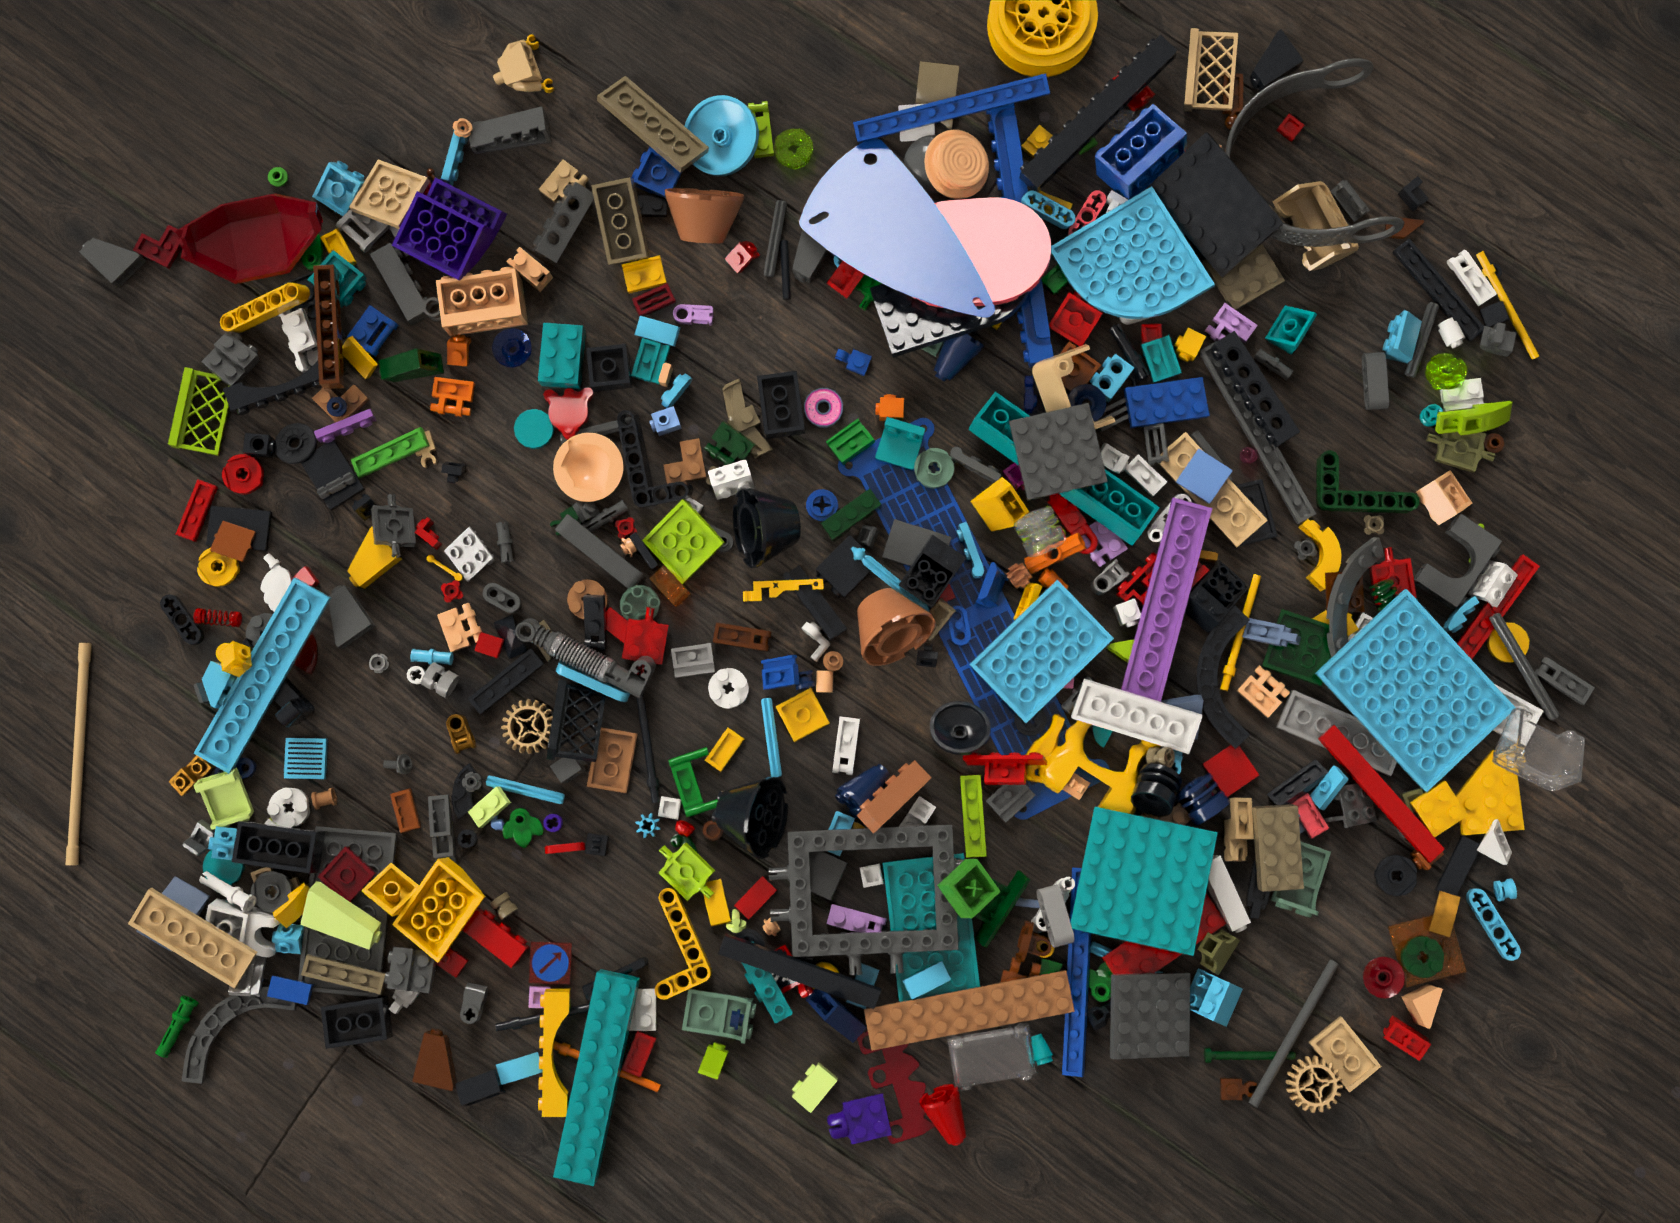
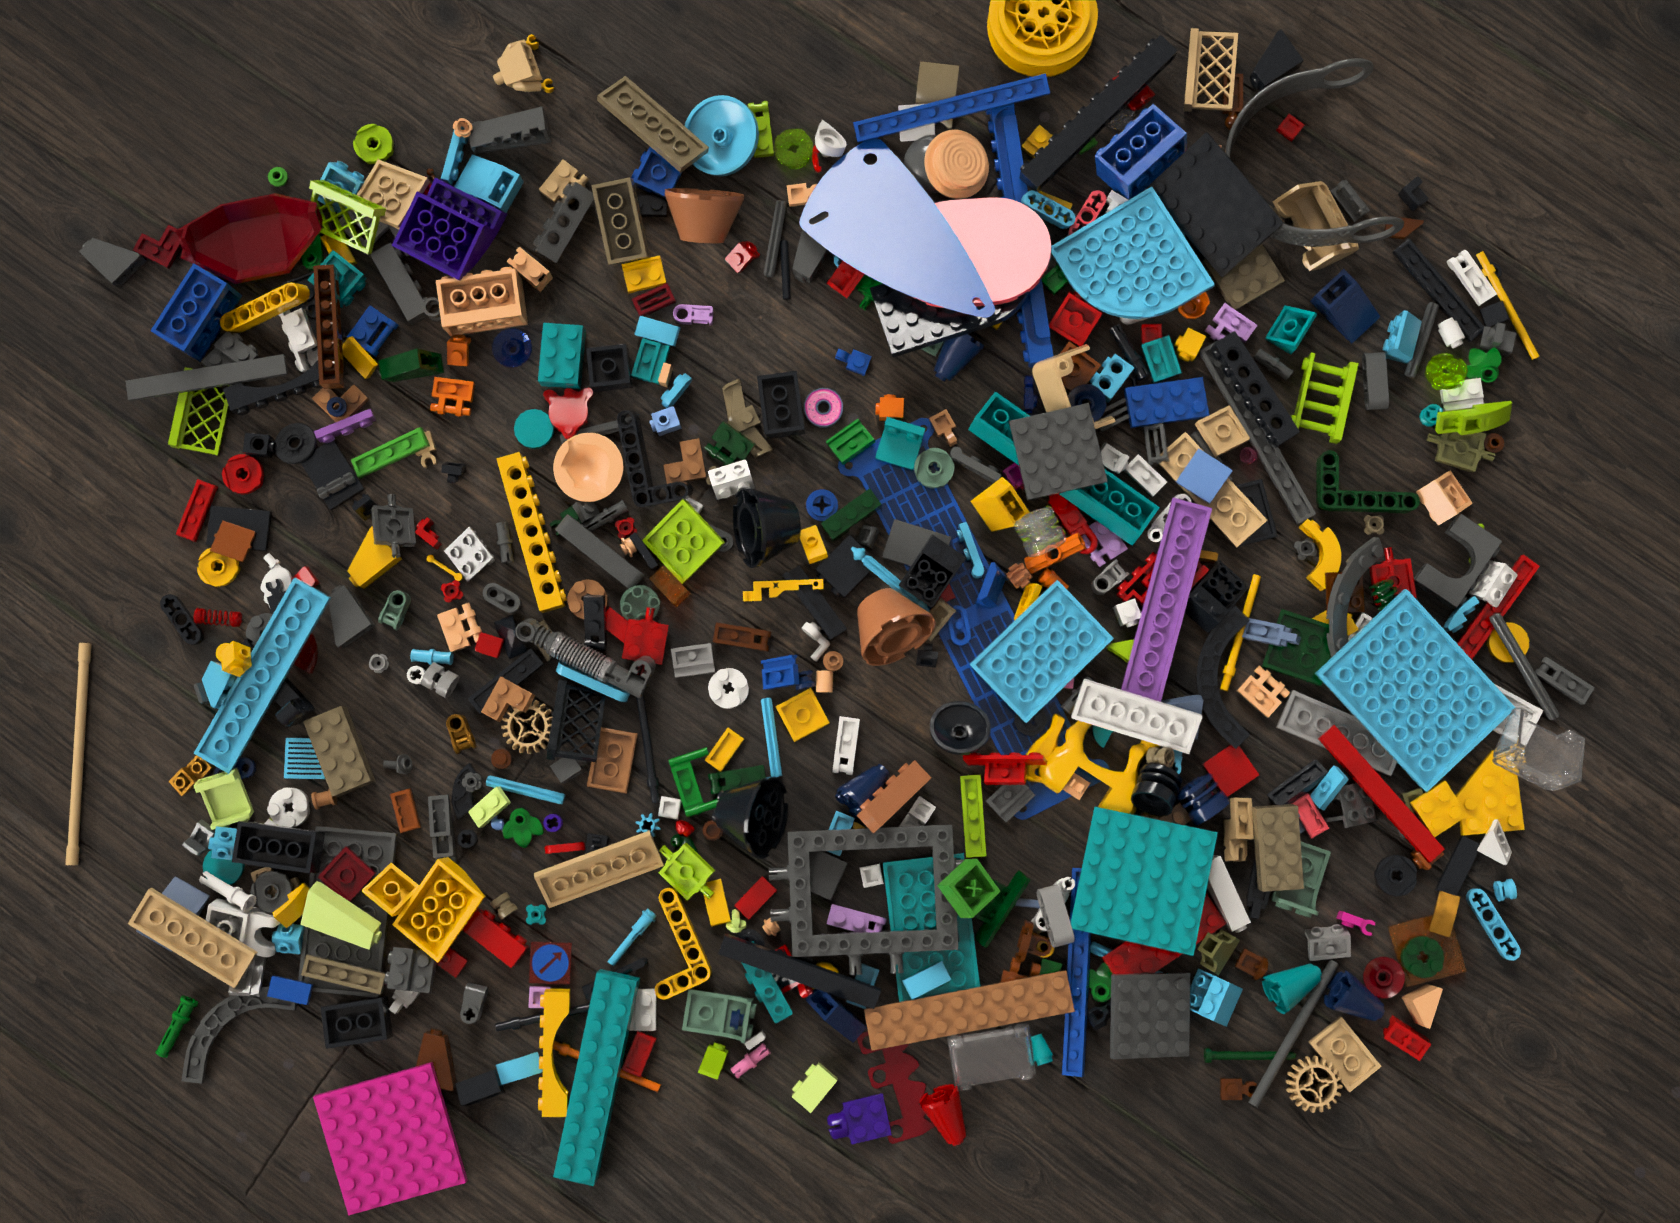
(195, 312): none -> blue brick
(206, 377): none -> dark grey tile
(277, 594): none -> black plate
(339, 751): none -> dark tan brick
(352, 202): none -> lime fence
(378, 134): none -> lime plate
(390, 1138): none -> dark pink plate
(395, 611): none -> sand green piece
(490, 182): none -> medium azure slope
(501, 758): none -> reddish brown plate
(506, 694): none -> medium nougat plate
(507, 466): none -> yellow brick
(536, 909): none -> teal plate
(598, 869): none -> tan plate
(638, 929): none -> medium azure pin
(736, 778): none -> dark green plate
(750, 1060): none -> bright pink pin
(756, 1039): none -> white tile
(799, 194): none -> light nougat plate
(813, 544): none -> yellow plate
(827, 142): none -> white piece
(944, 425): none -> medium nougat plate
(1195, 307): none -> orange hair
(1222, 431): none -> tan plate
(1252, 964): none -> reddish brown tile
(1291, 986): none -> teal cone
(1328, 942): none -> light grey bracket
(1342, 392): none -> lime fence
(1346, 306): none -> dark blue slope
(1351, 920): none -> dark pink plate
(1353, 998): none -> dark blue cone
(1482, 361): none -> green plate

